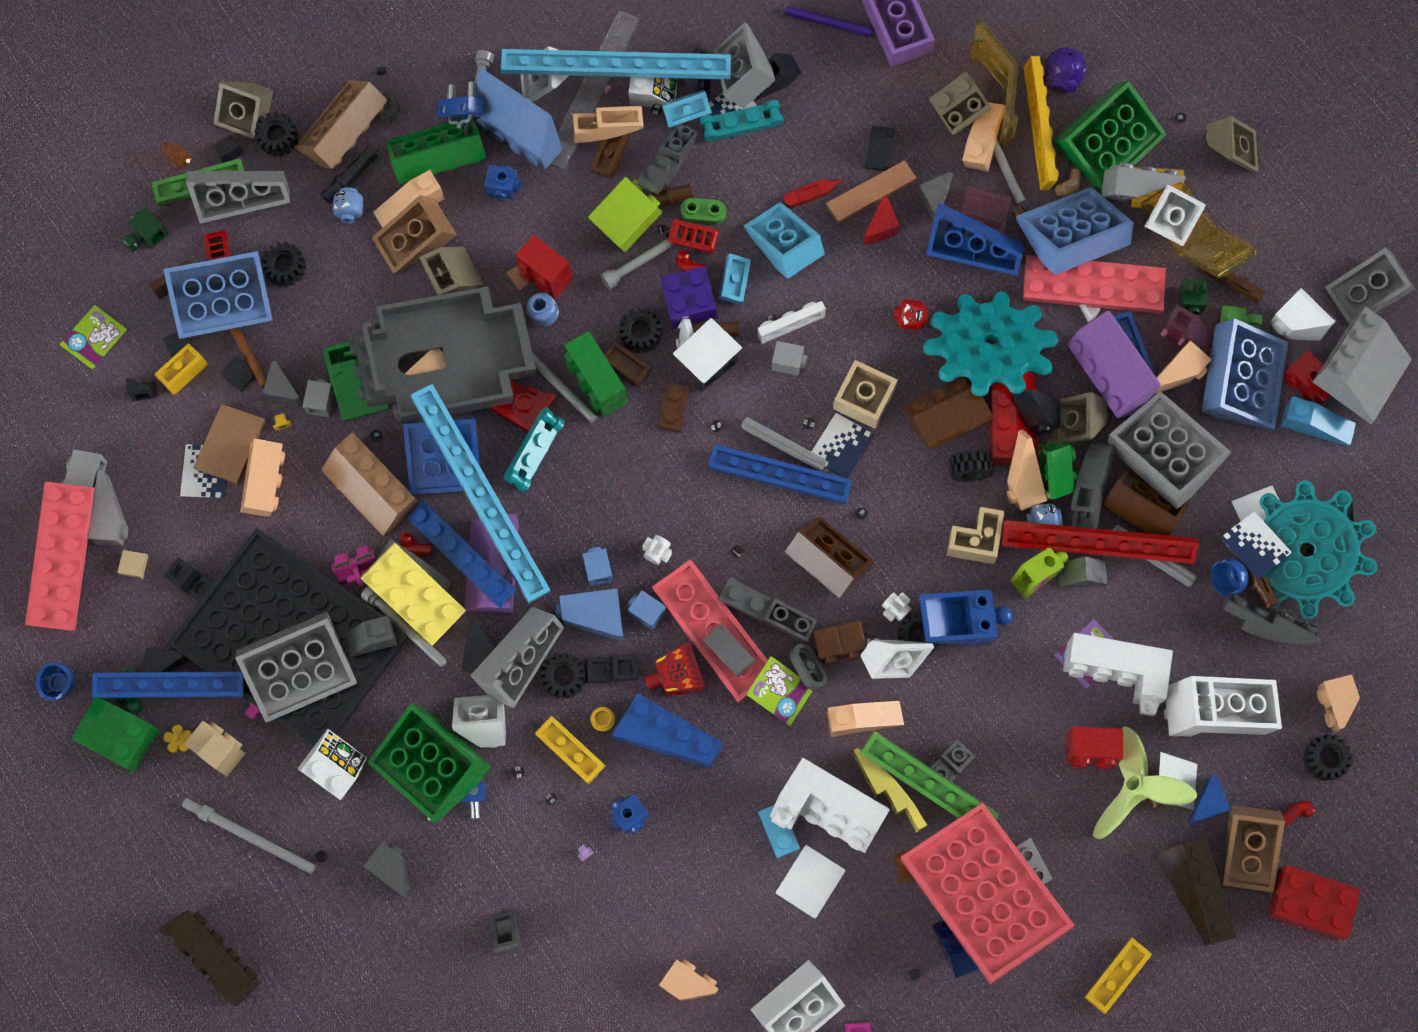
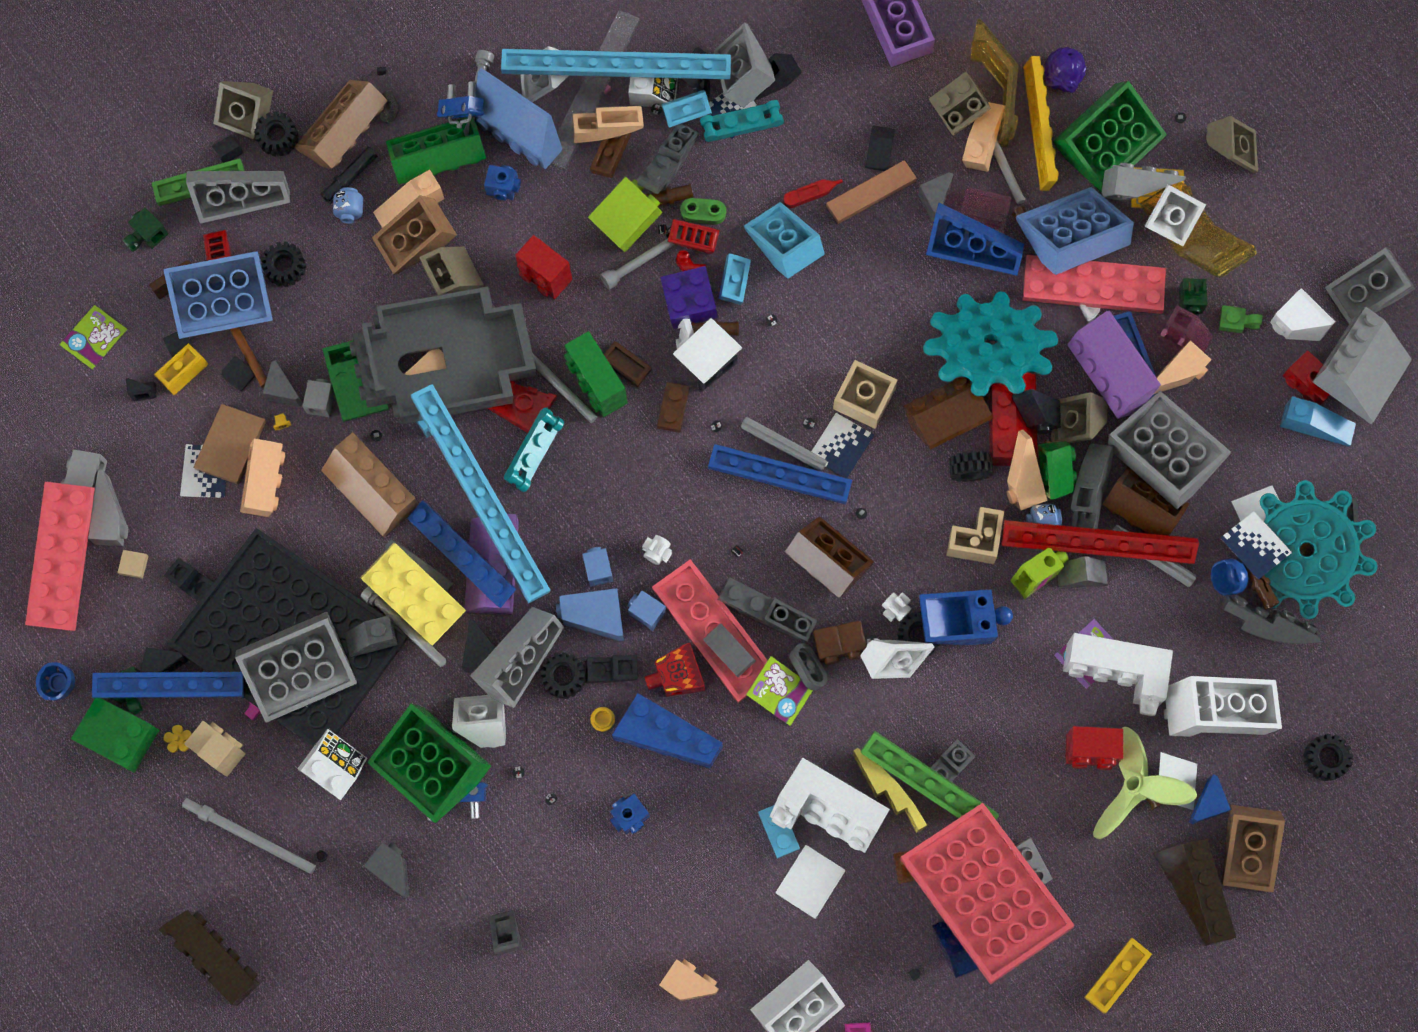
(176, 154): clear orange slope -> none
(353, 568): dark pink hips -> none
(411, 545): red arm -> none
(425, 461): blue plate -> none
(515, 277): nougat sticker -> none
(542, 309): medium blue head -> none
(570, 750): yellow plate -> none
(584, 852): lavender piece -> none
(640, 317): black tyre -> none
(788, 358): light grey brick -> none
(791, 321): white plate -> none
(828, 21): dark purple bar -> none
(864, 717): light nougat slope -> none
(883, 223): red slope -> none
(911, 314): red head -> none
(1070, 186): medium nougat arm -> none
(1240, 286): reddish brown pin -> none
(1244, 375): medium blue slope -> none
(1296, 809): red arm -> none
(1314, 902): red brick -> none
(1339, 700): light nougat slope -> none

